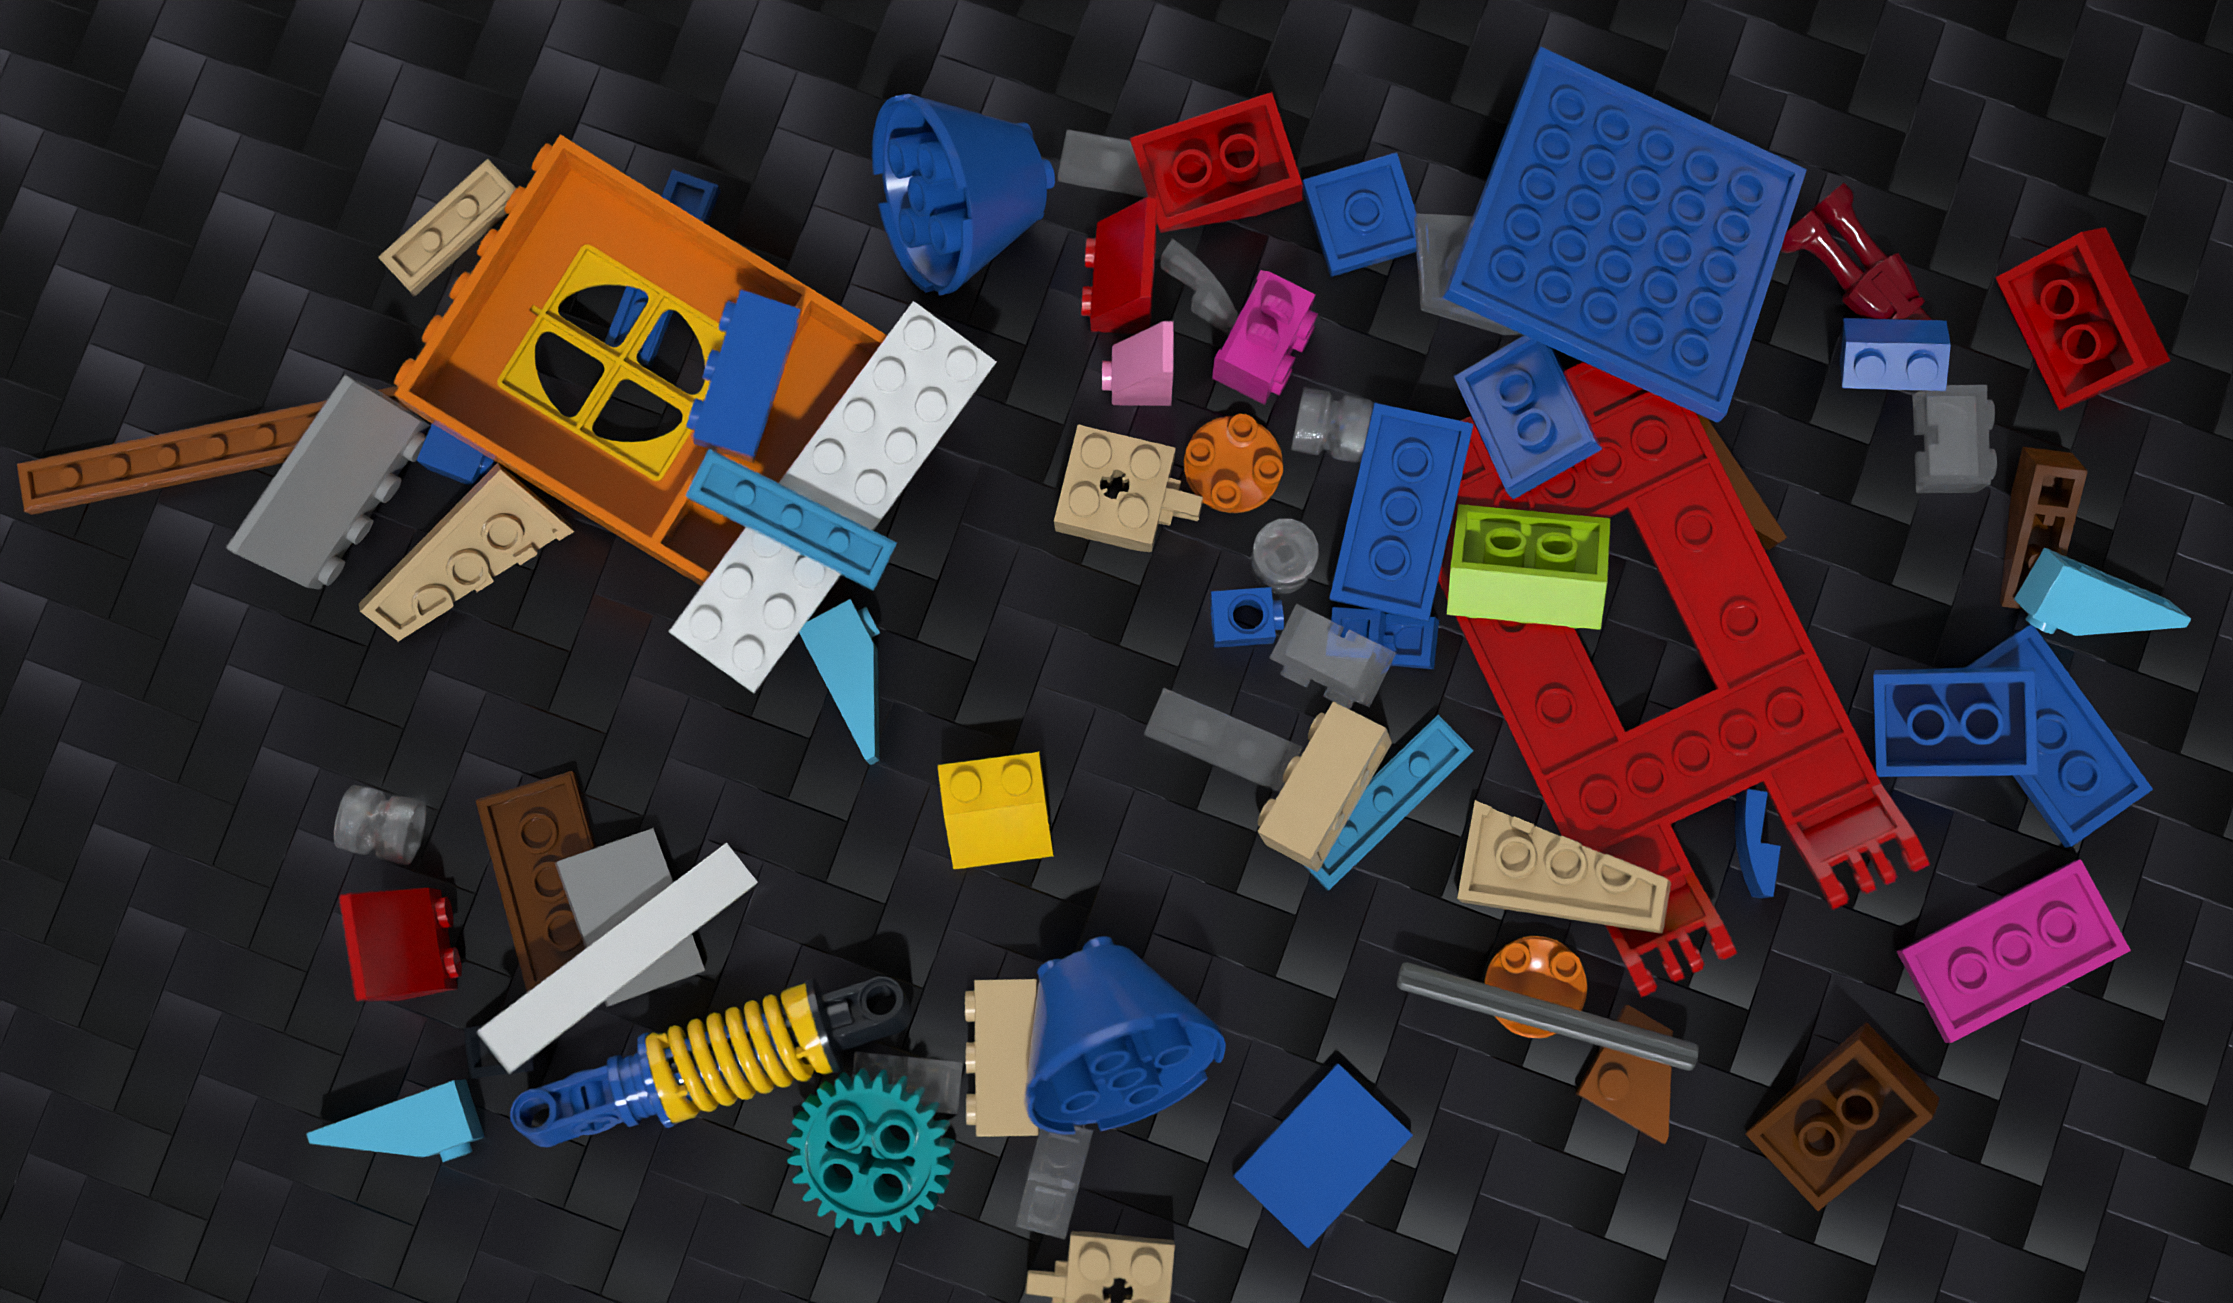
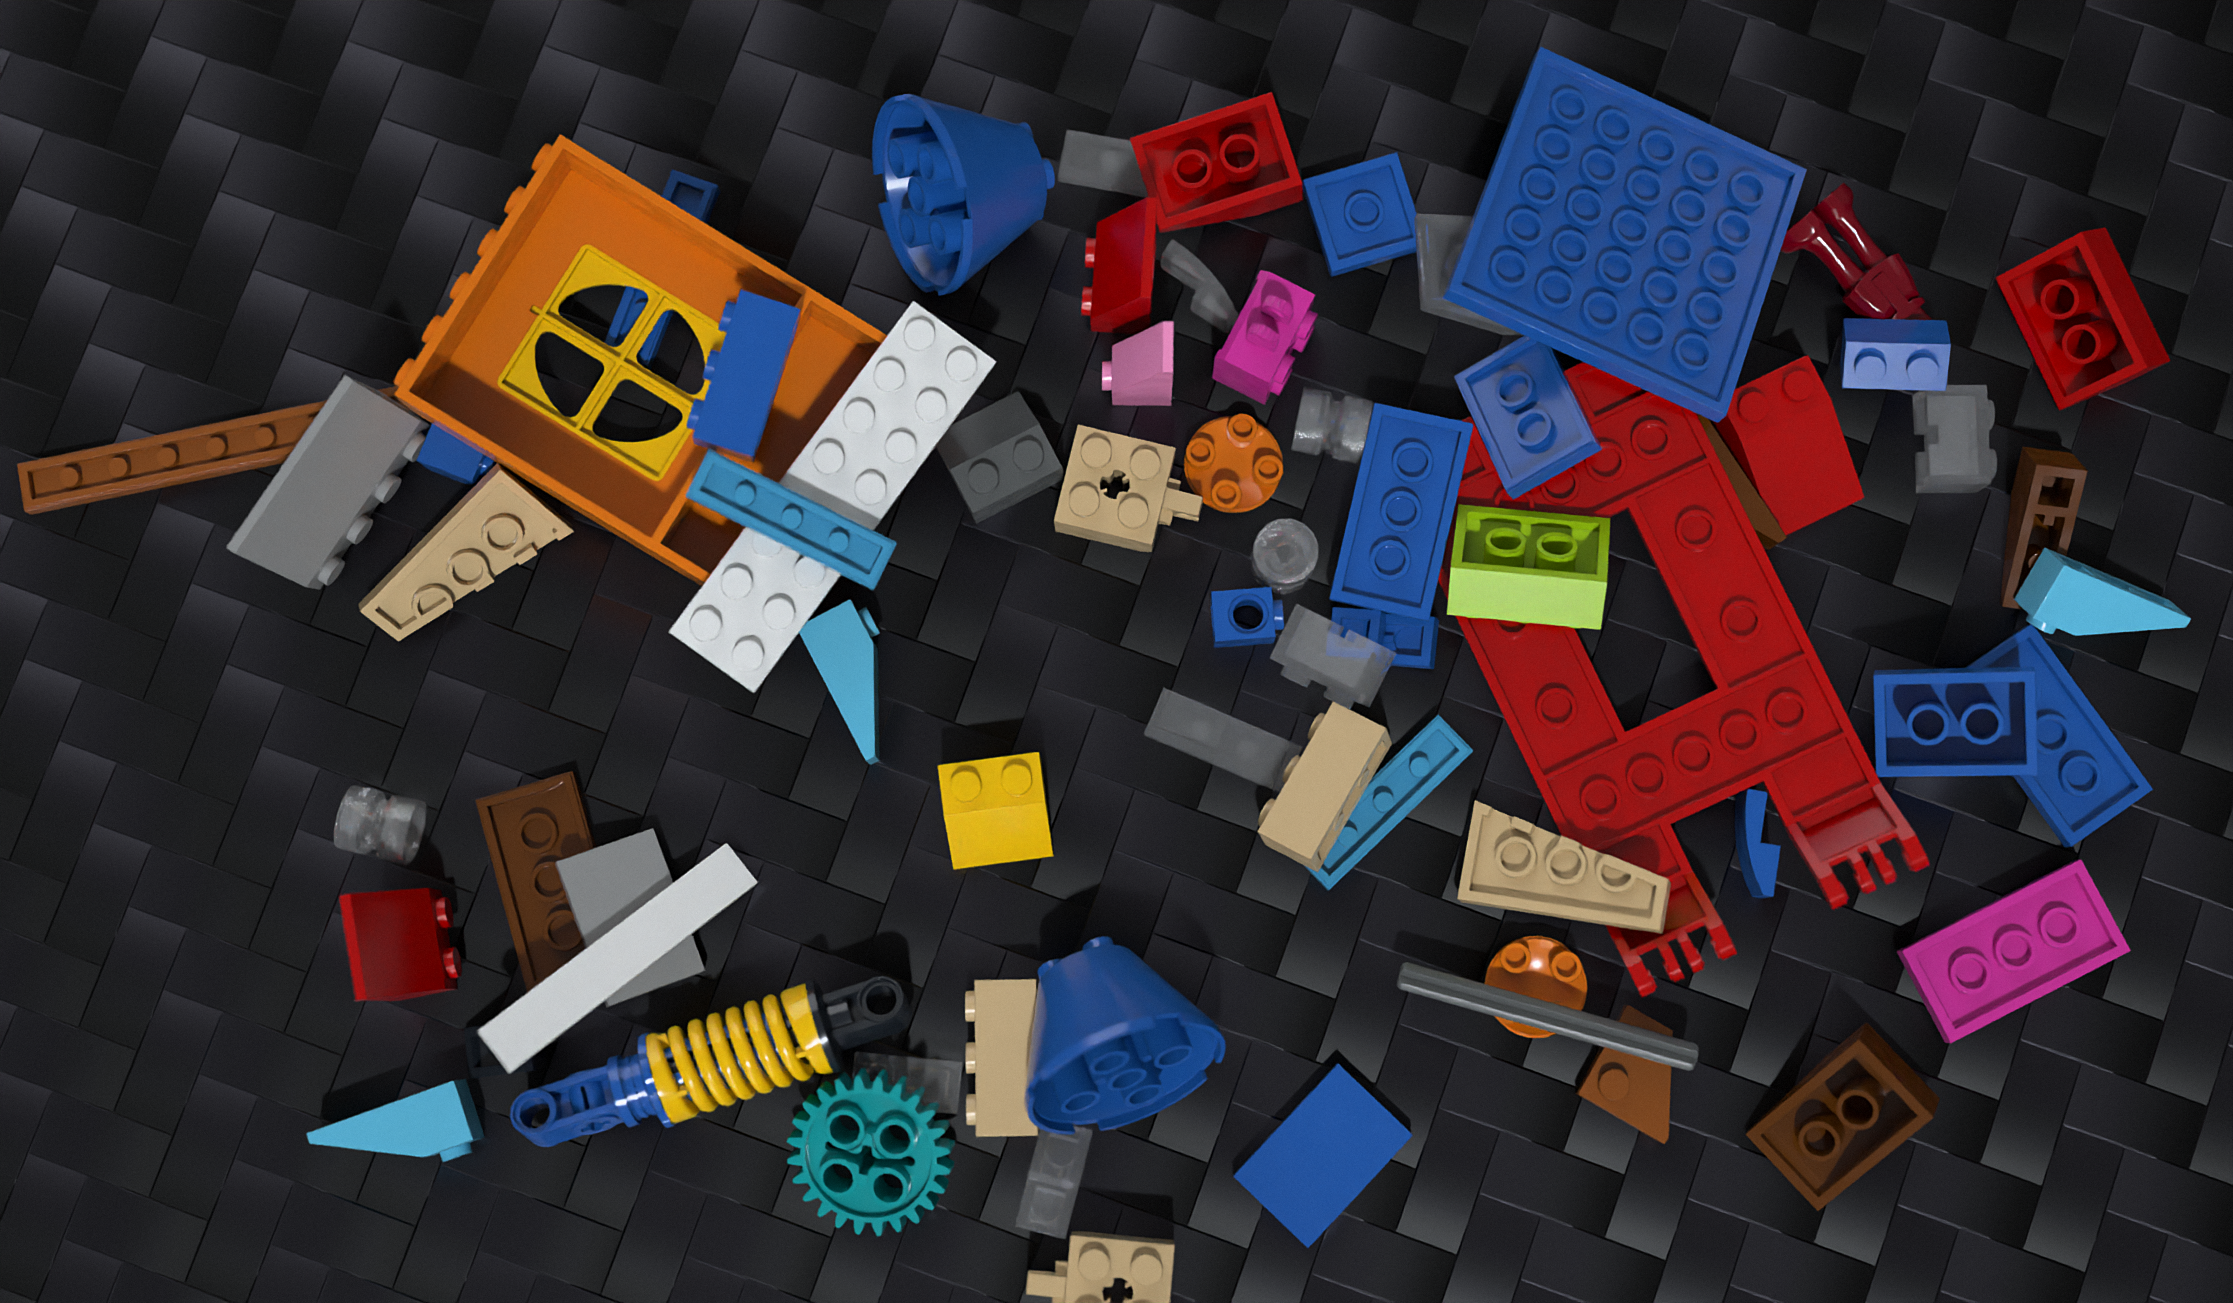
(449, 228): tan tile -> none
(999, 457): none -> dark grey slope
(1791, 445): none -> red slope

